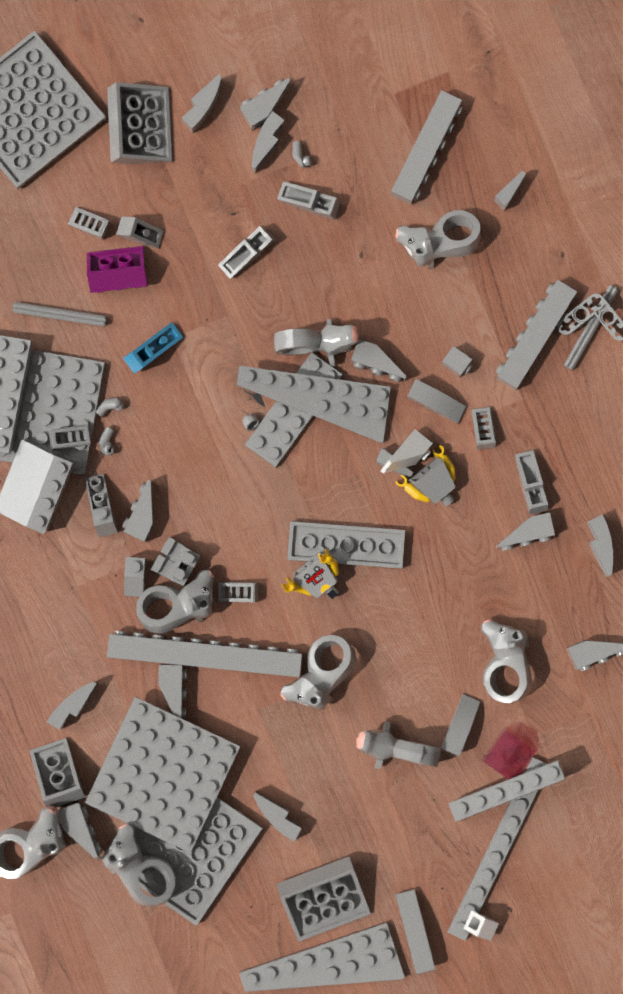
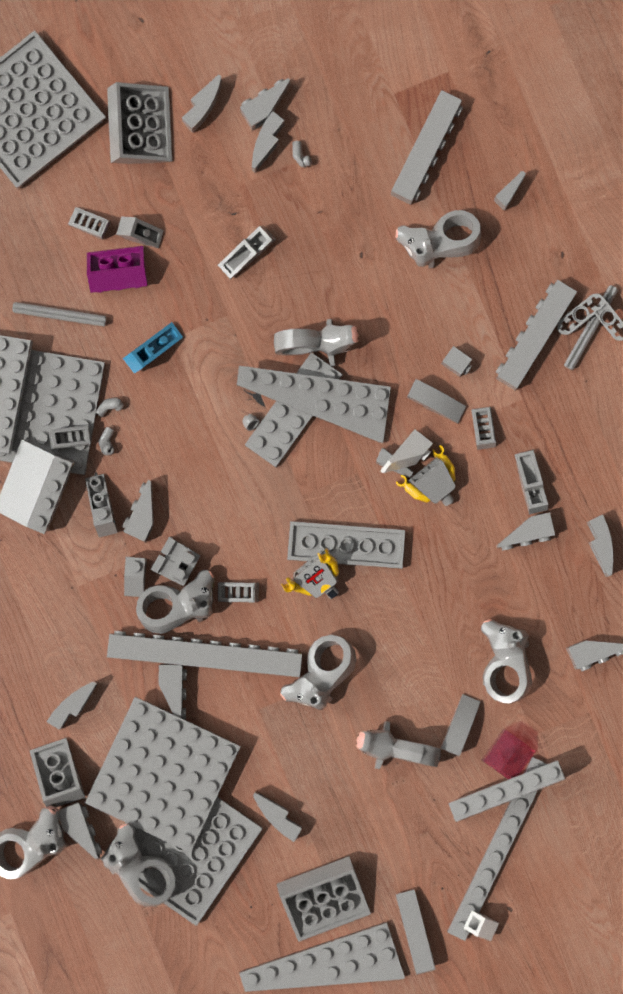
(309, 200): light grey slope -> none
(372, 357): light grey slope -> none

